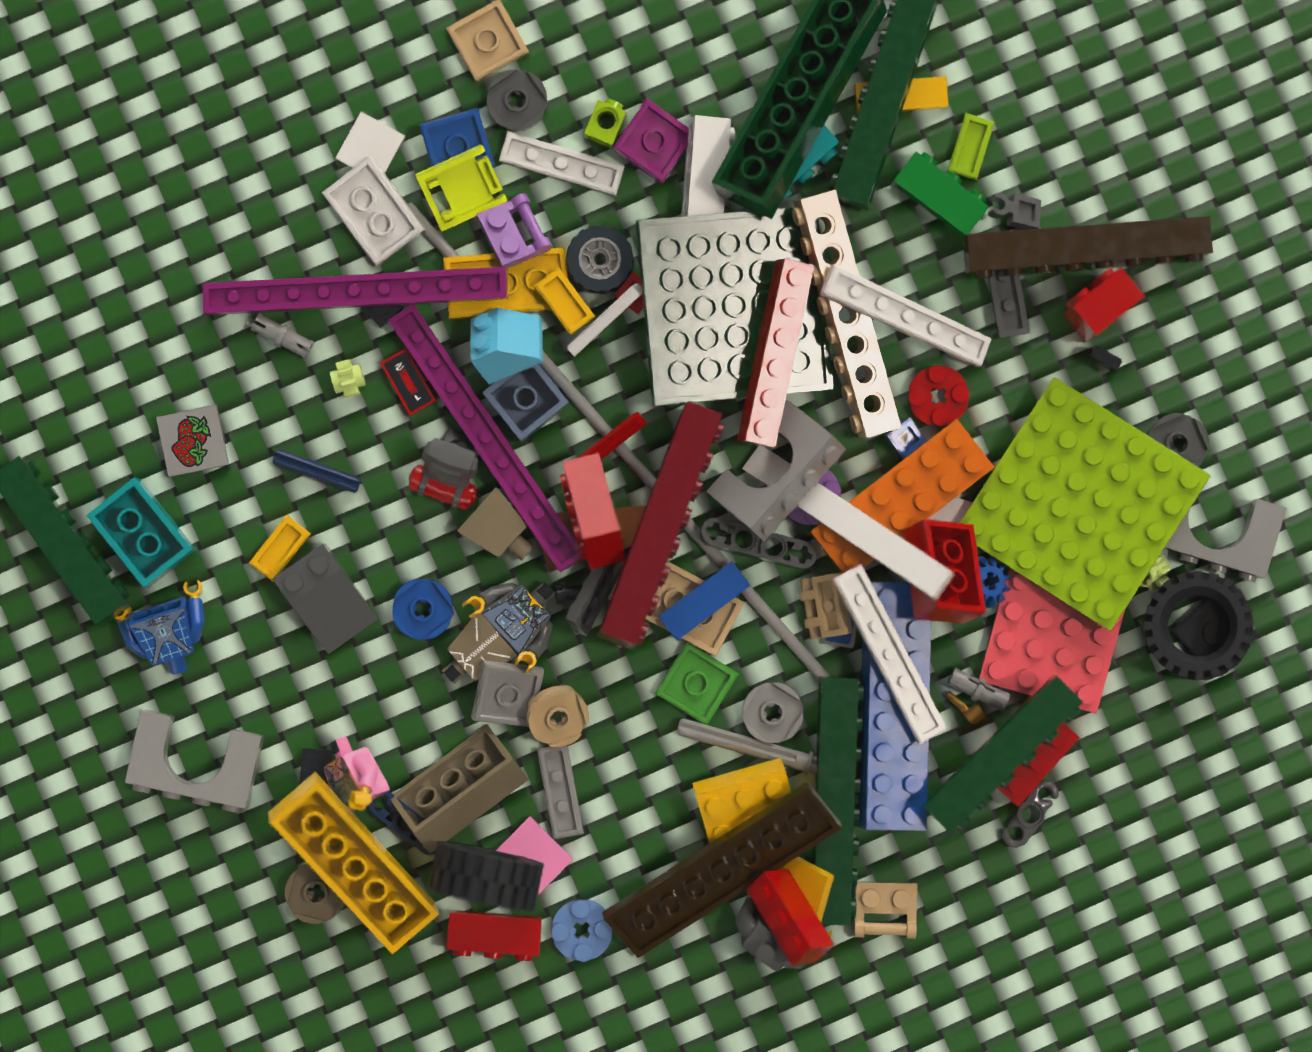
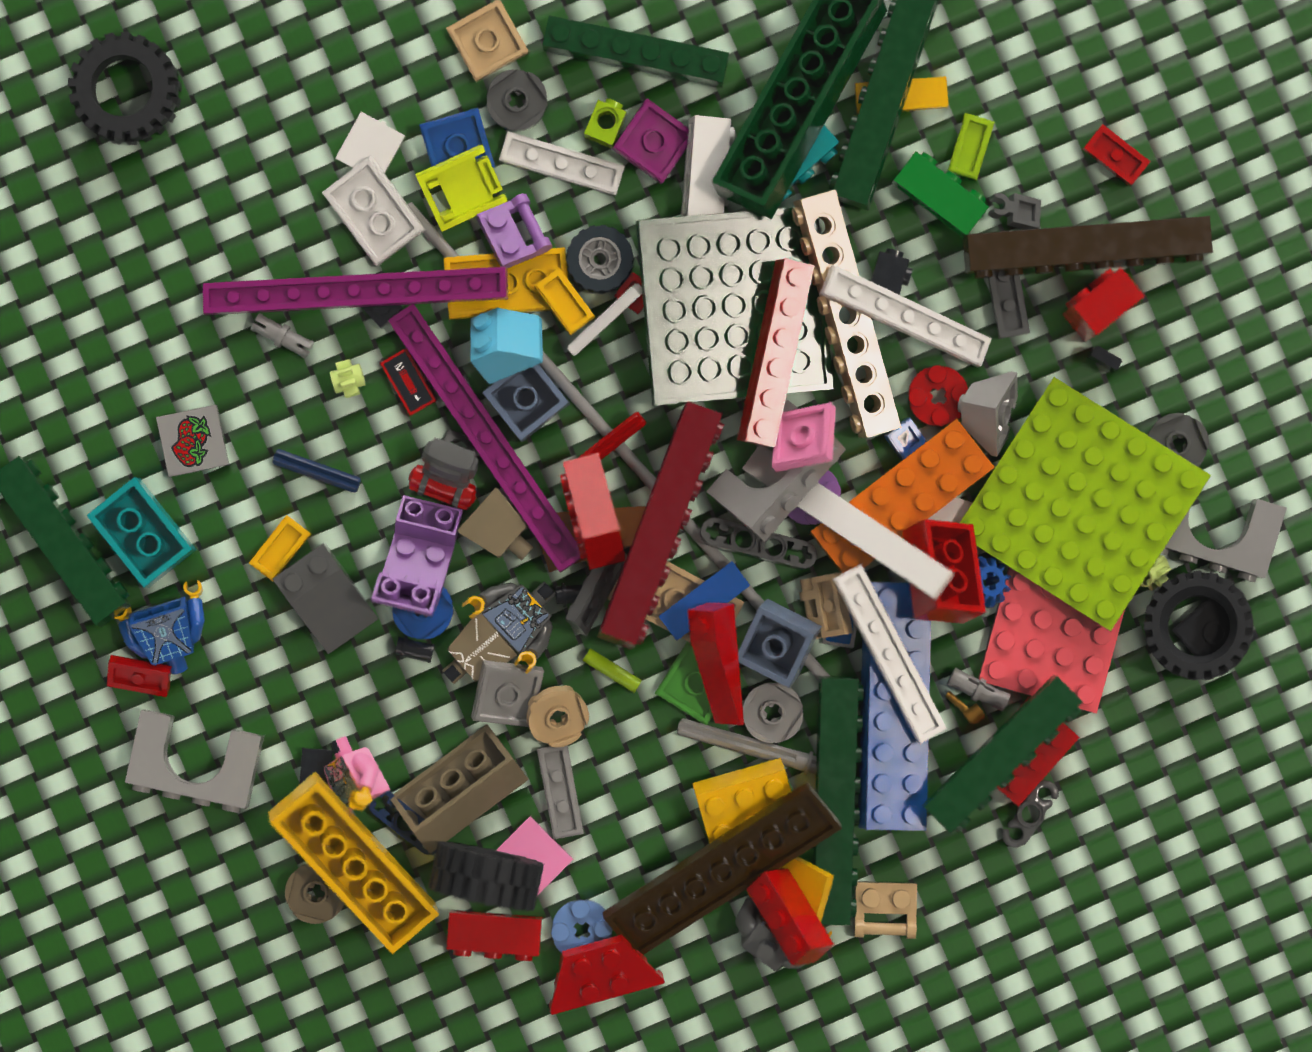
(138, 676): none -> red plate
(145, 121): none -> black tyre
(414, 649): none -> black pin
(418, 556): none -> medium lavender slope
(601, 973): none -> red wing
(612, 670): none -> lime piece
(635, 51): none -> dark green brick
(716, 652): none -> red slope
(778, 643): none -> sand blue brick
(805, 437): none -> bright pink tile
(891, 270): none -> black brick
(987, 410): none -> light grey slope
(1116, 155): none -> red plate

